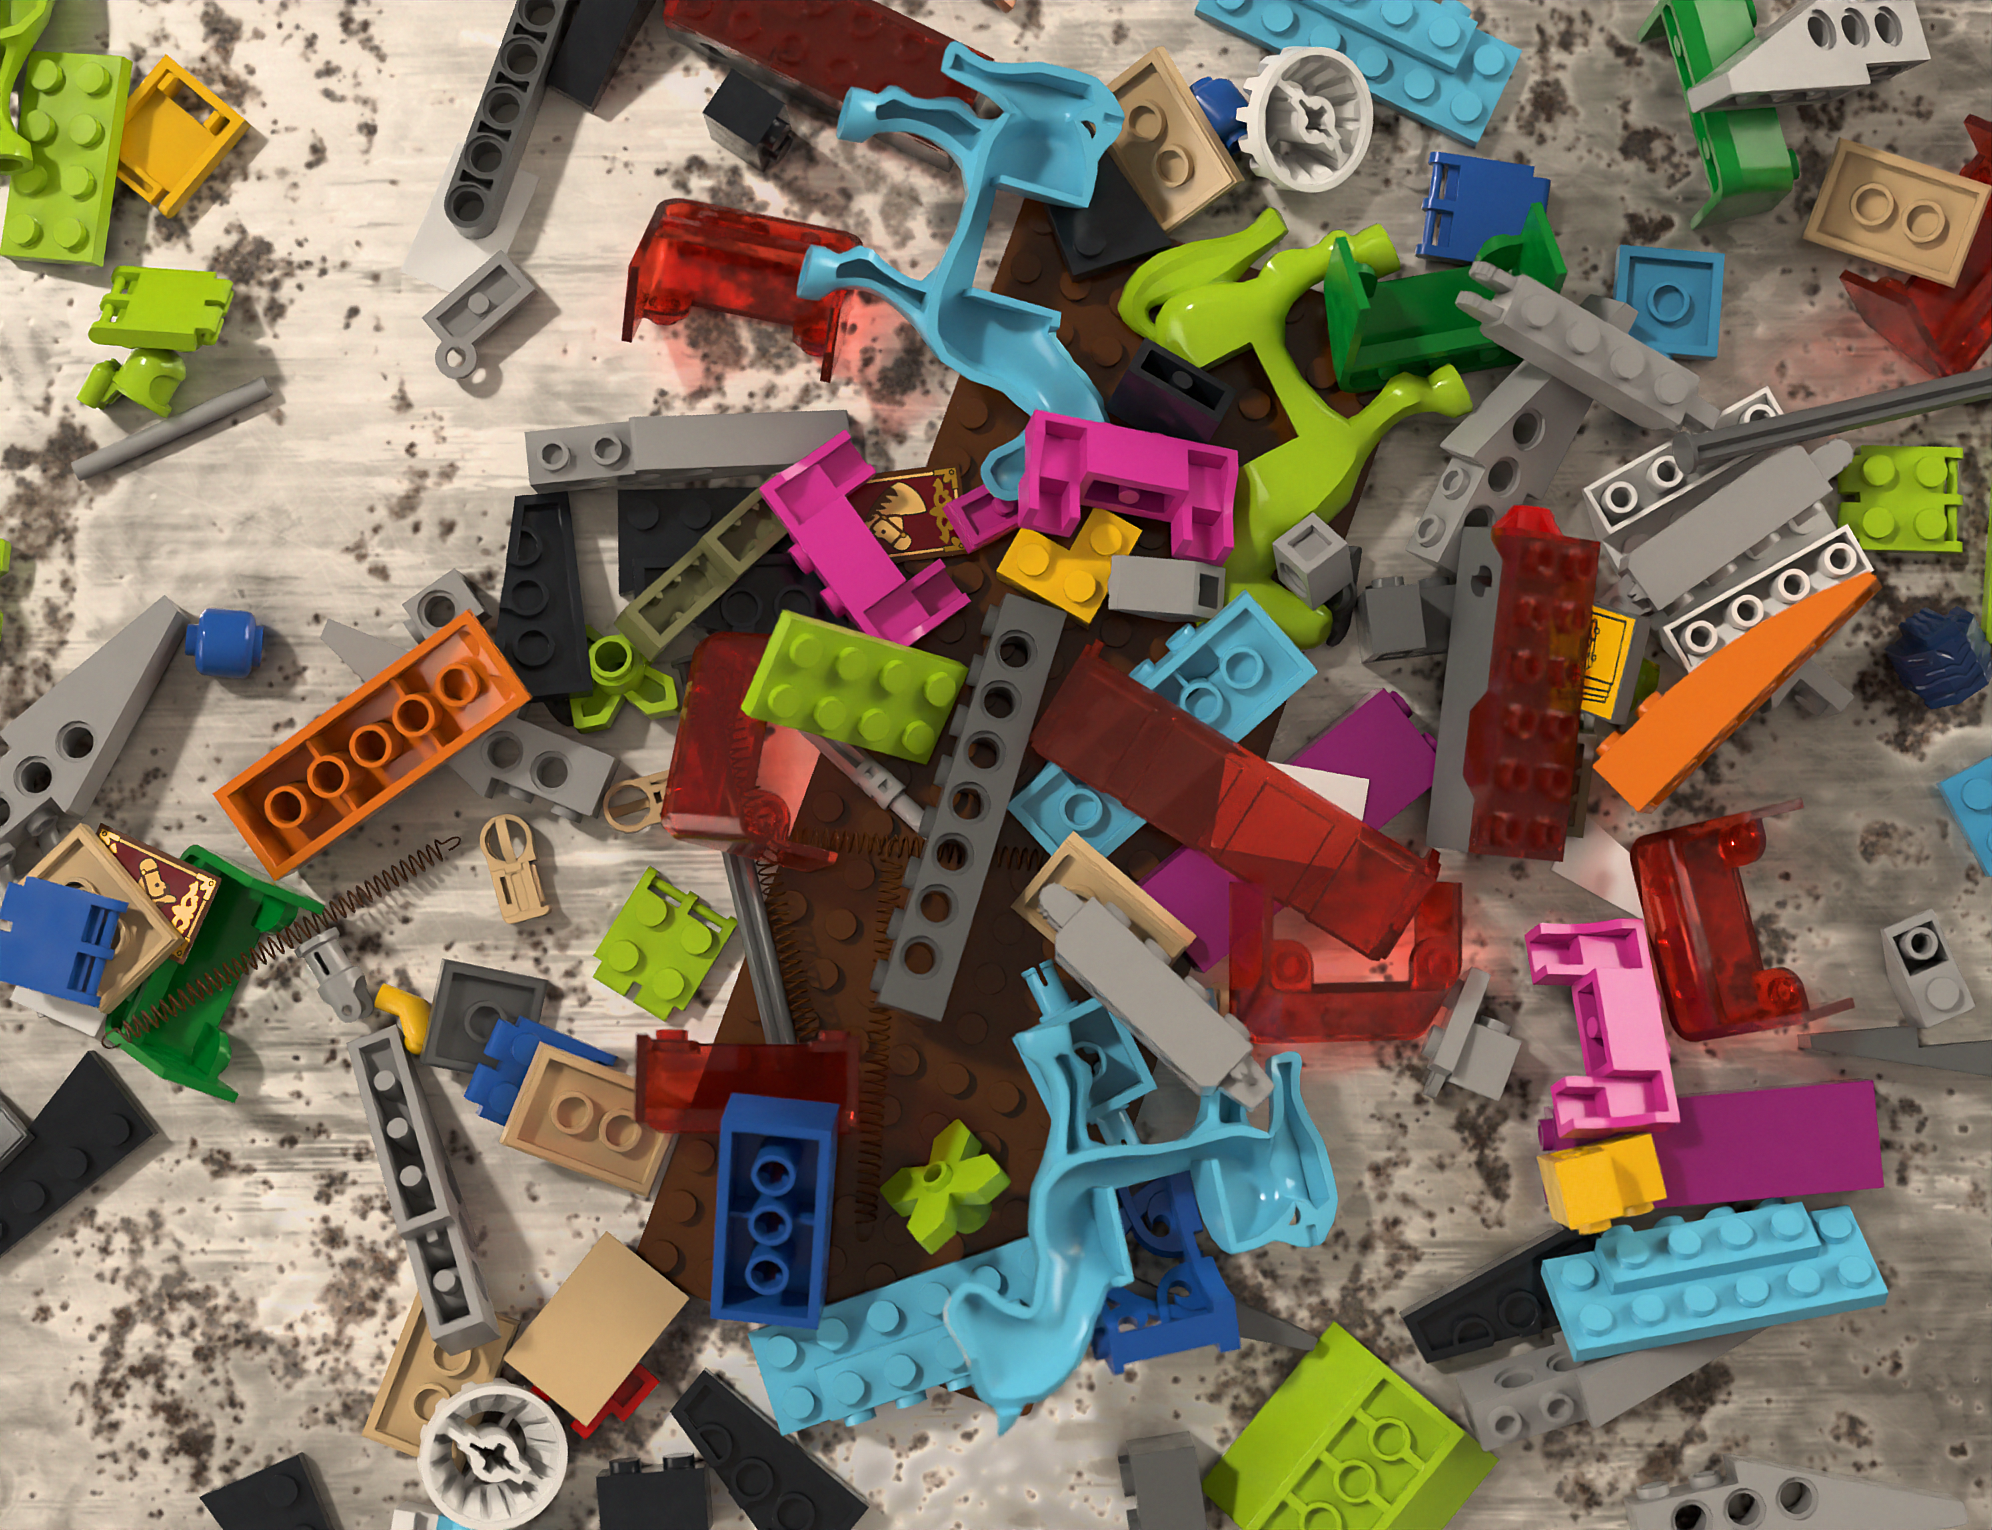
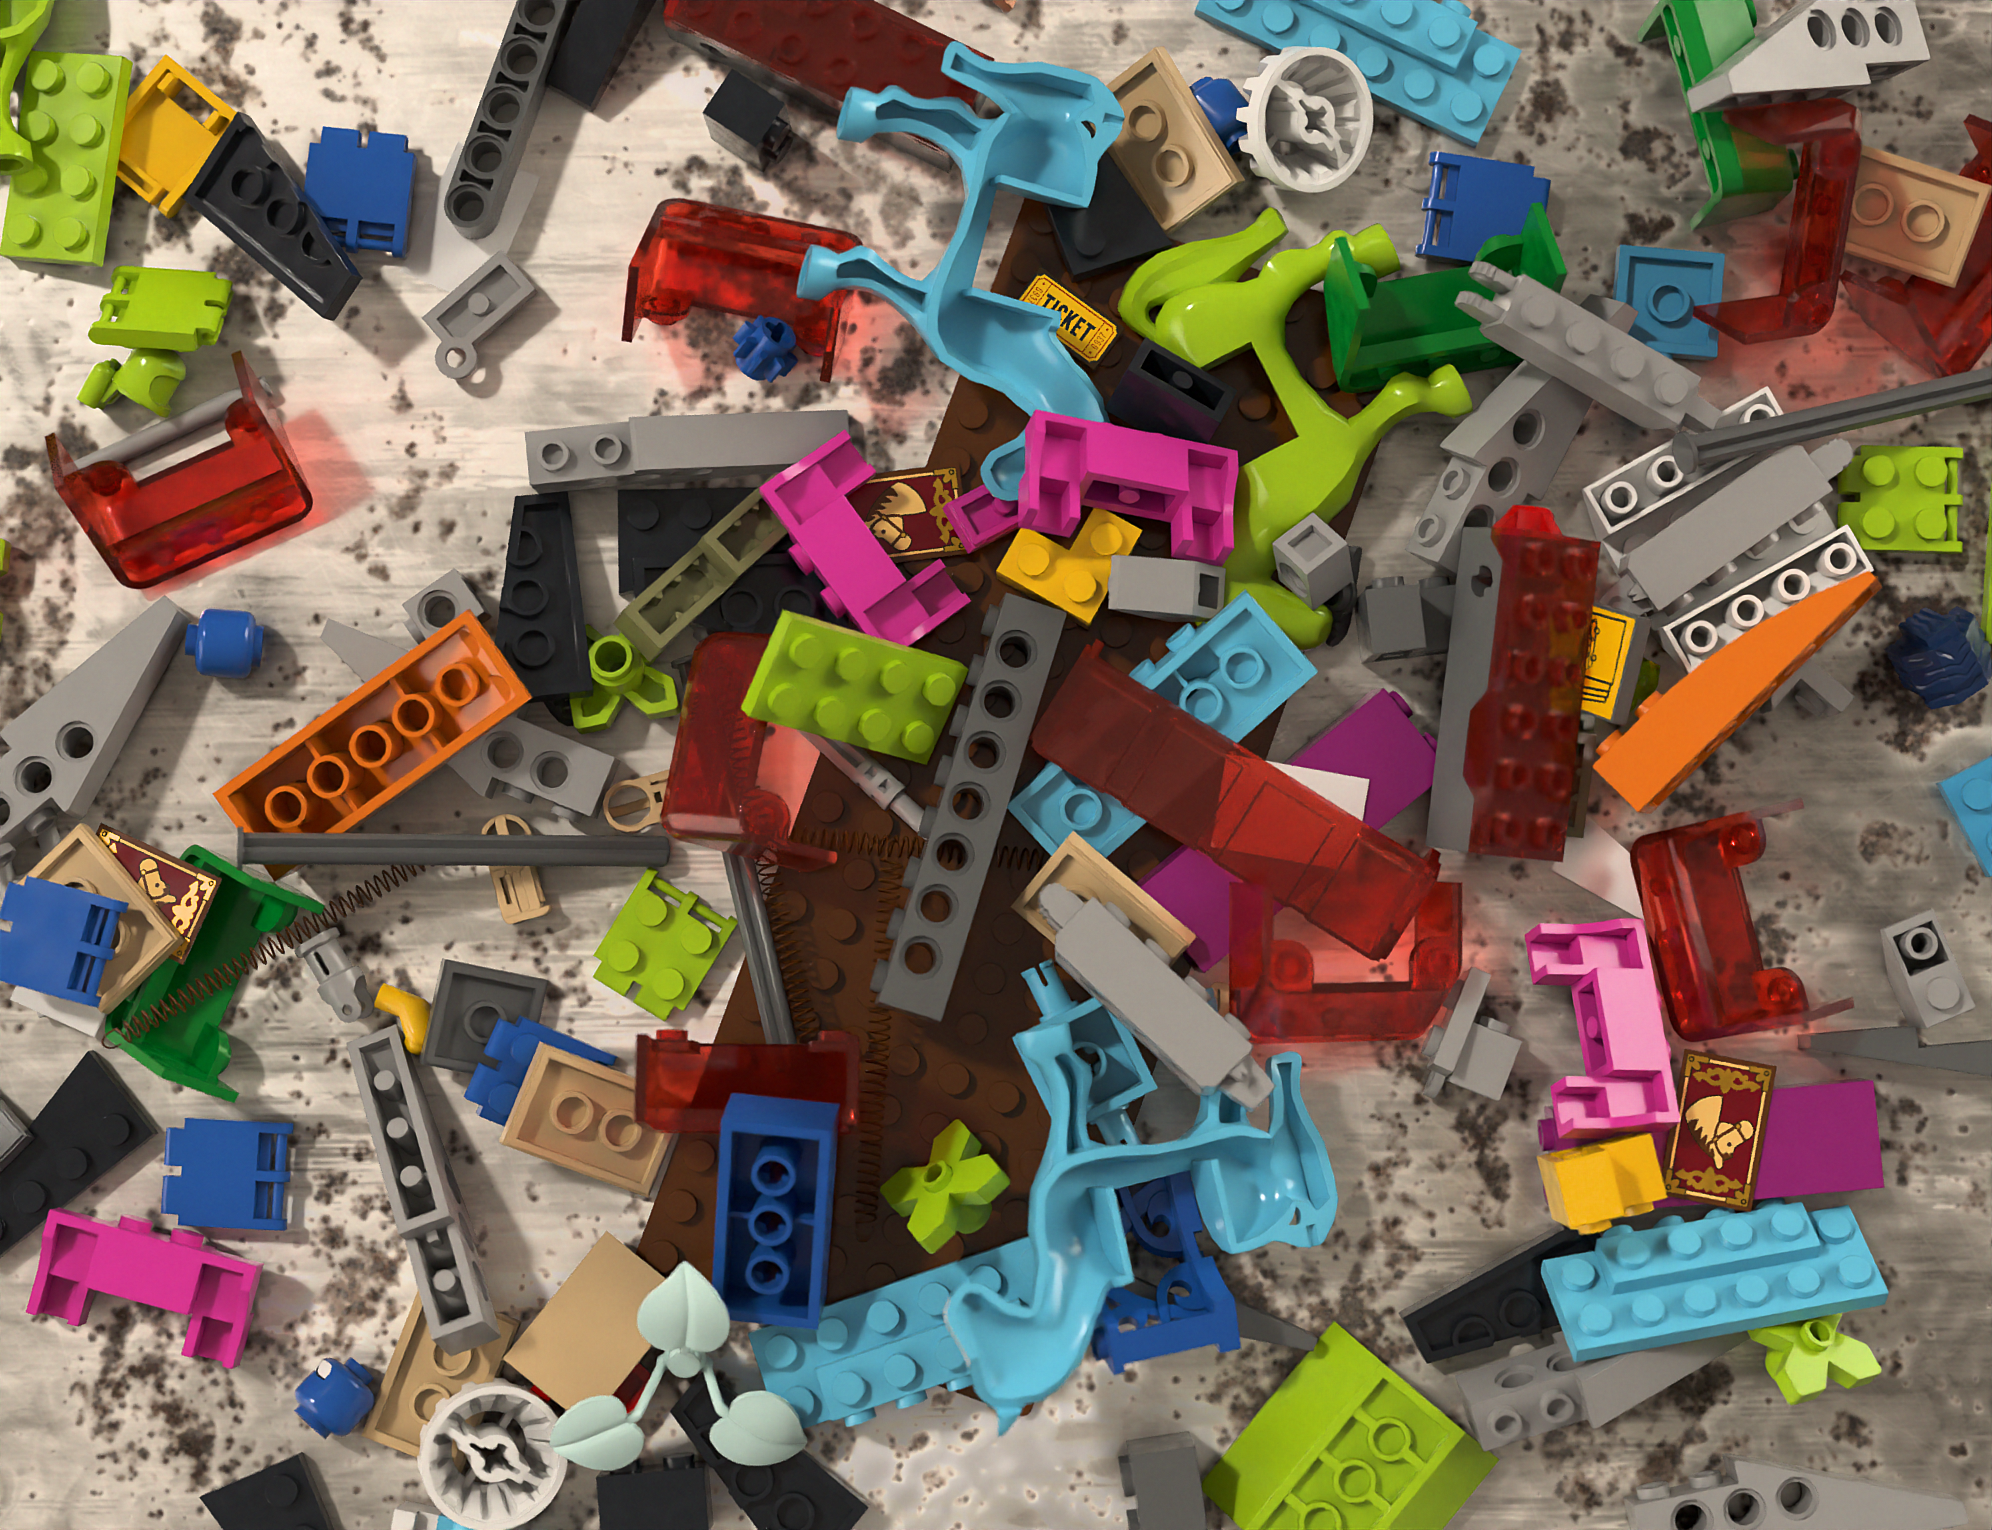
(149, 1268): none -> dark pink bracket
(195, 507): none -> clear red windscreen
(226, 1173): none -> blue plate
(269, 217): none -> black wing
(335, 1397): none -> blue head
(363, 188): none -> blue plate
(450, 849): none -> dark grey axle
(686, 1322): none -> light aqua plant
(765, 349): none -> blue gear
(1083, 328): none -> tile
(1721, 1130): none -> sticker
(1811, 1350): none -> lime plant
(1818, 223): none -> clear red windscreen

